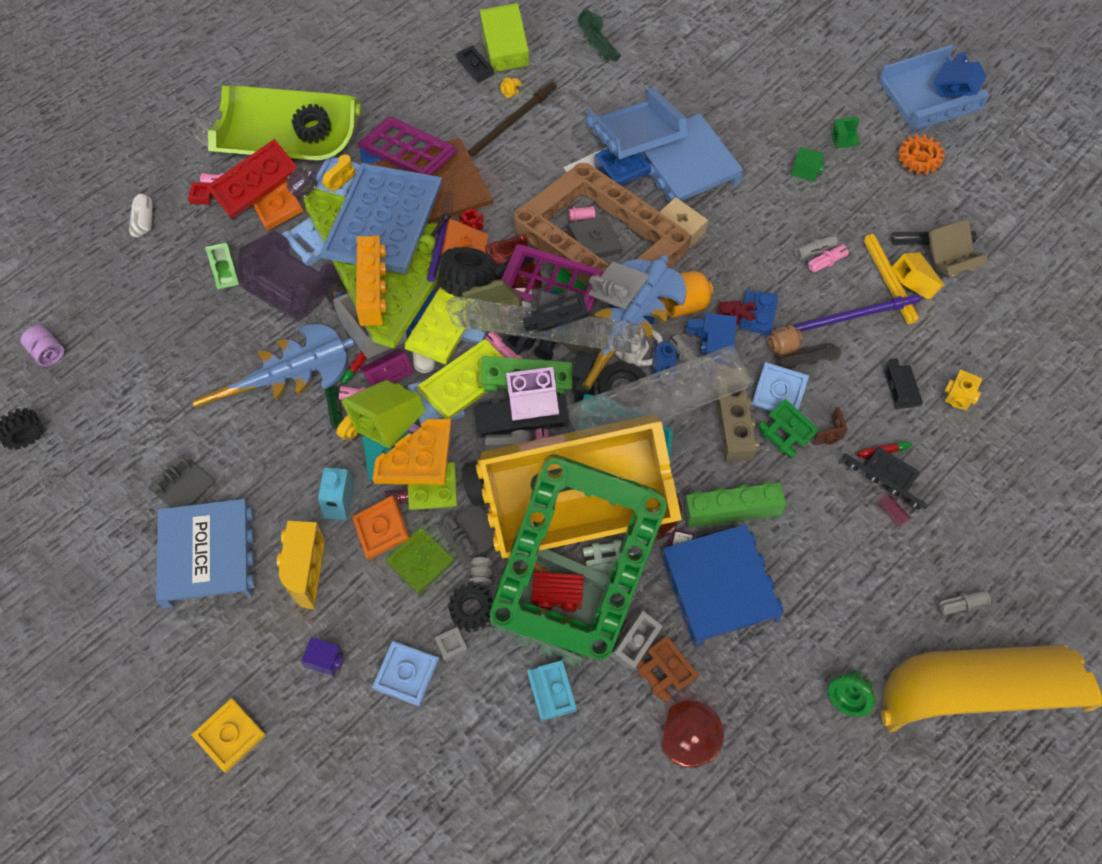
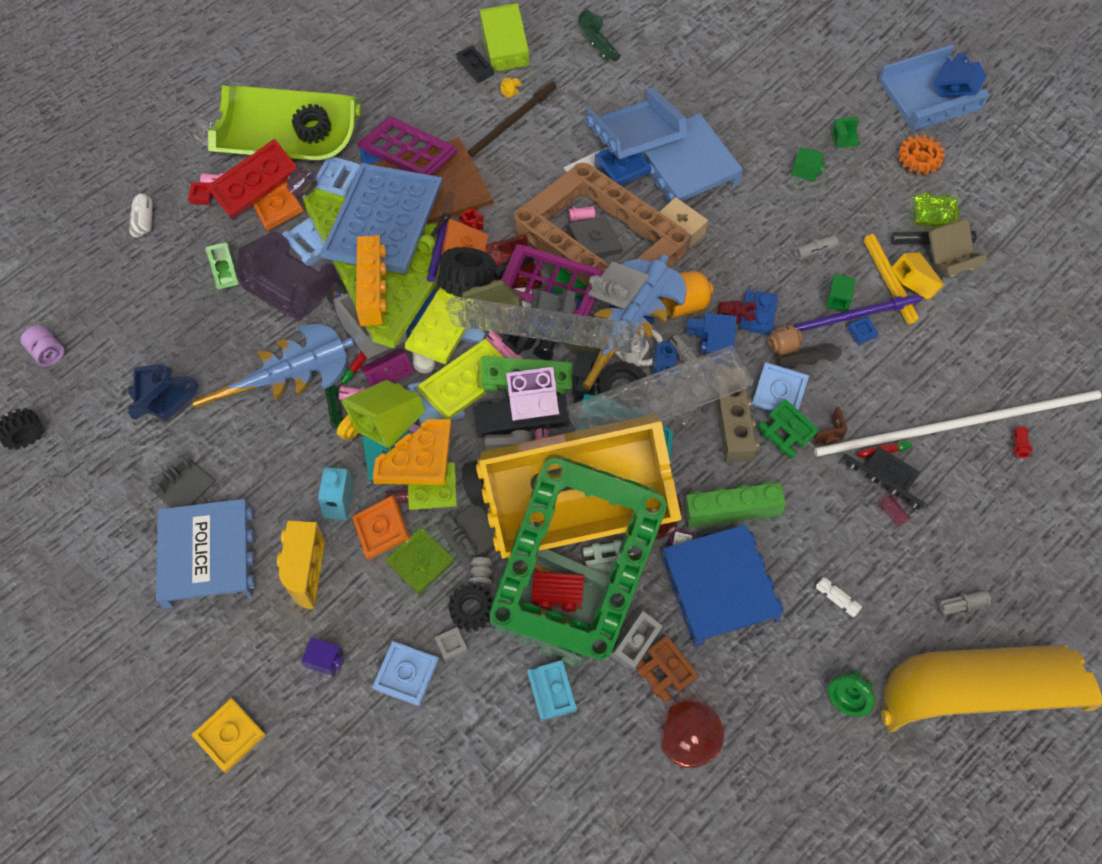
(159, 395): none -> dark blue piece
(339, 174): yellow plate -> none
(556, 314): black hinge -> none
(827, 258): bright pink axle -> none
(838, 597): none -> white axle
(840, 292): none -> green brick
(862, 330): none -> blue tile
(902, 385): black panel -> none
(935, 210): none -> clear neon green plate
(956, 423): none -> white piece
(963, 390): yellow brick -> none
(1022, 445): none -> red pin

